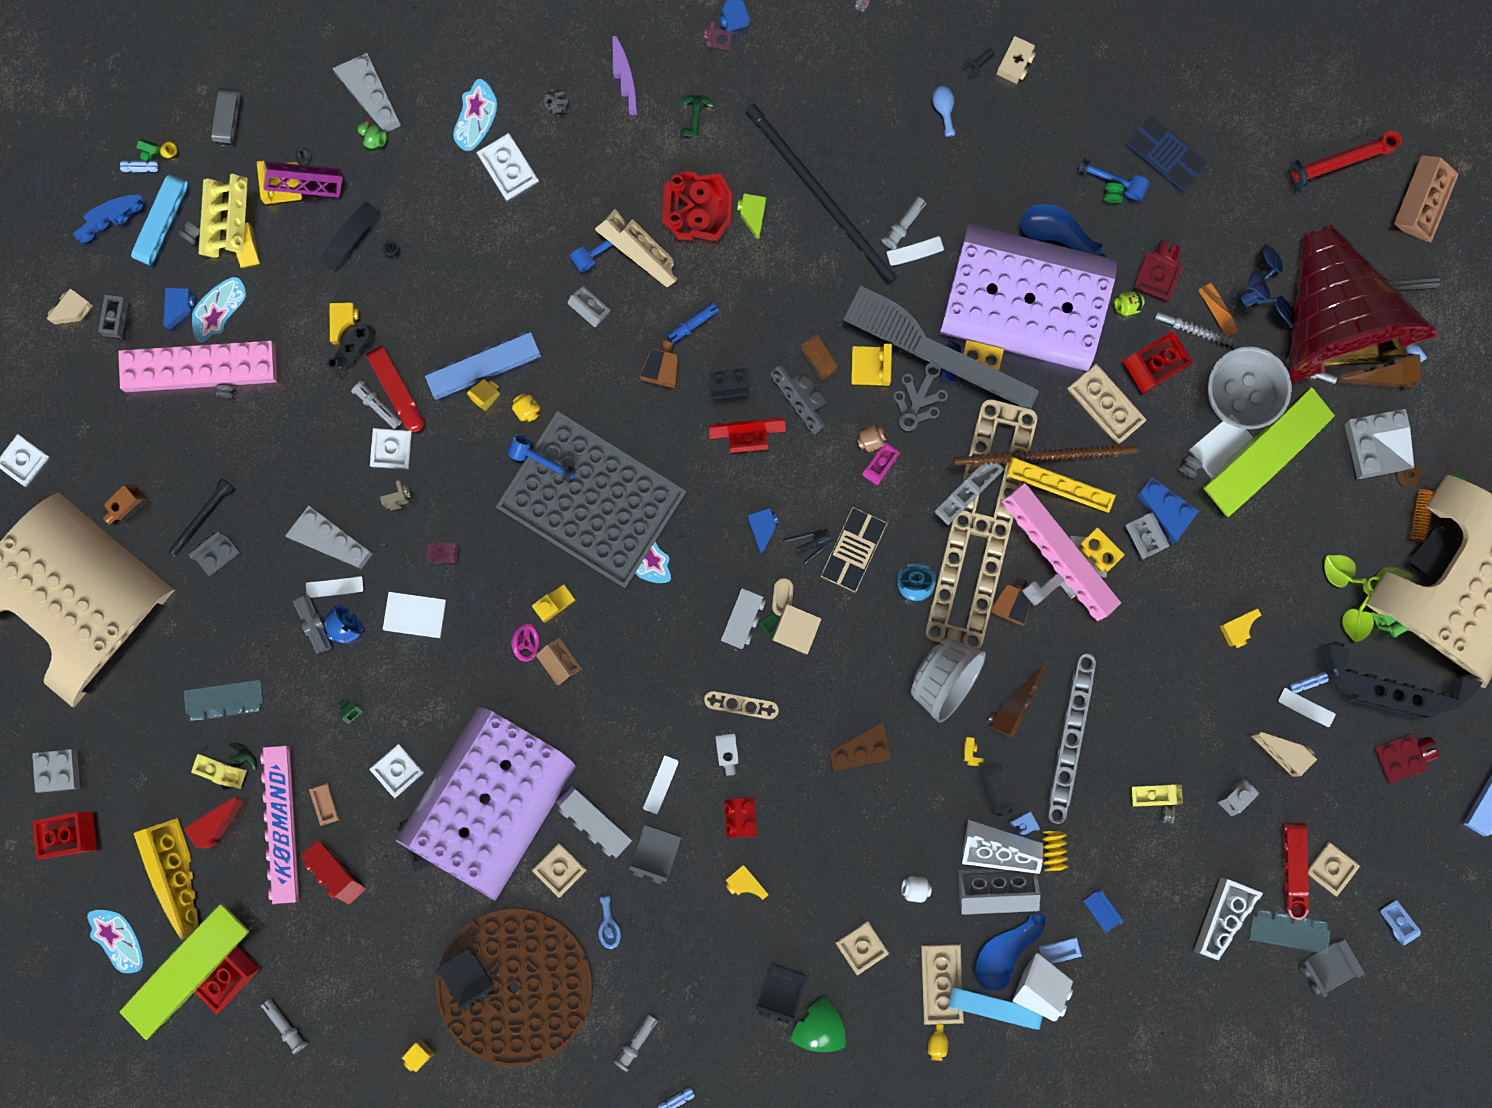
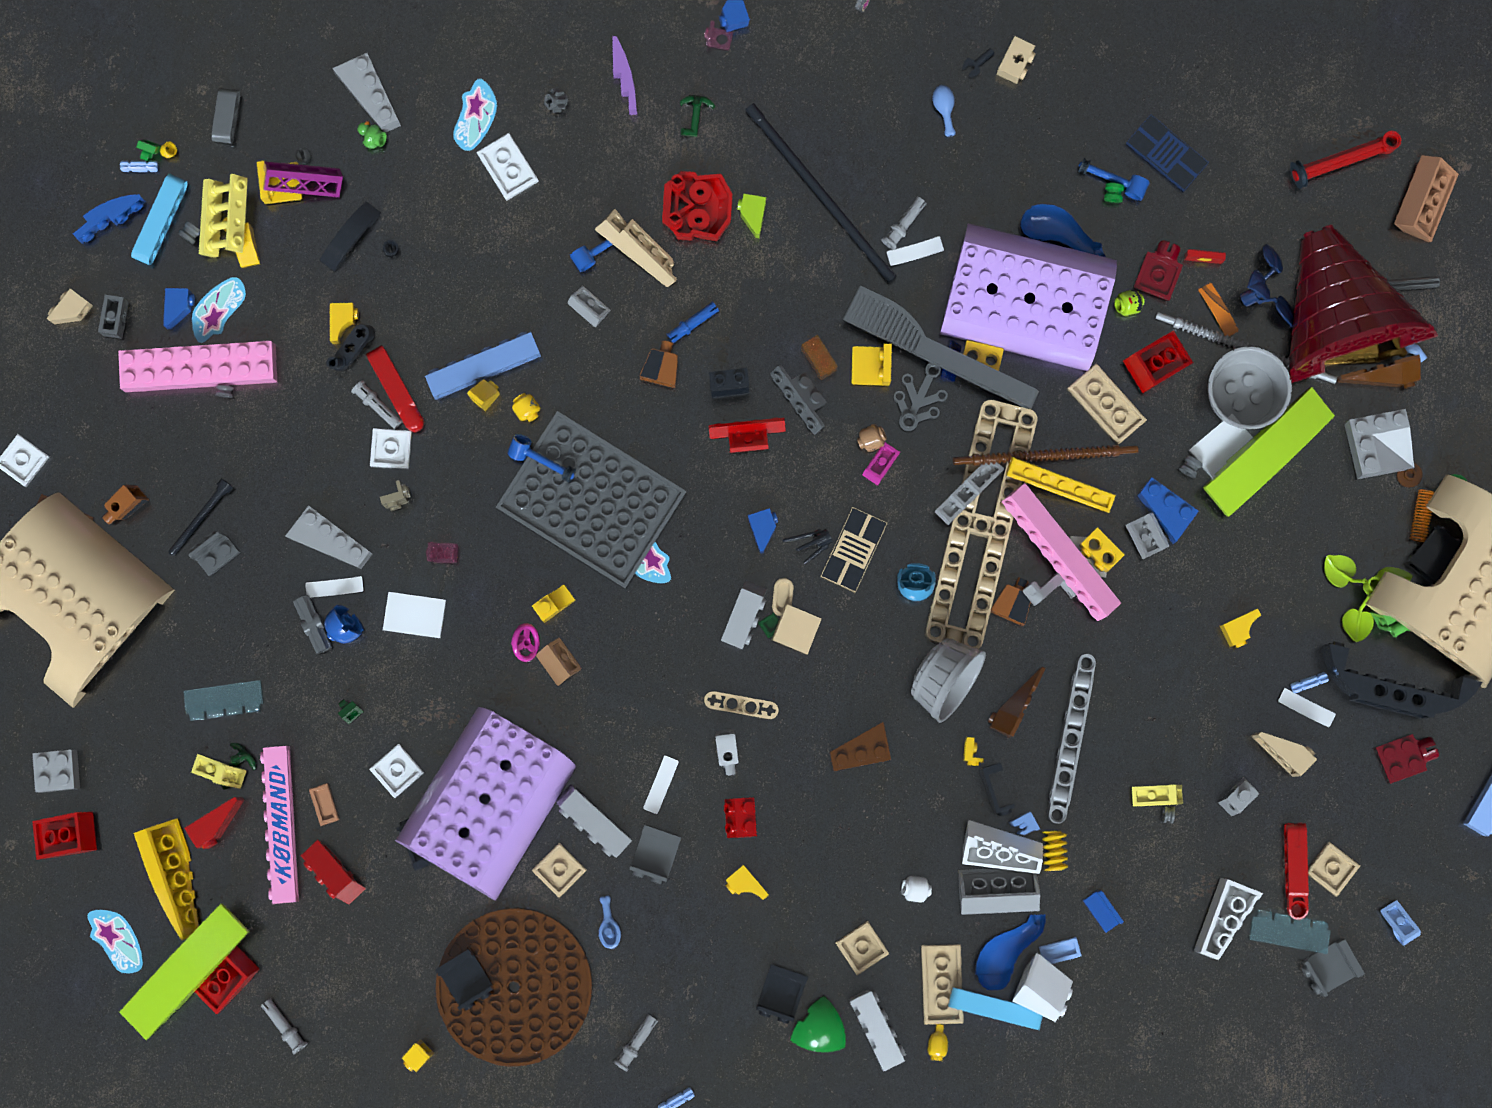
(876, 1029): none -> wedge
(1205, 256): none -> red tile

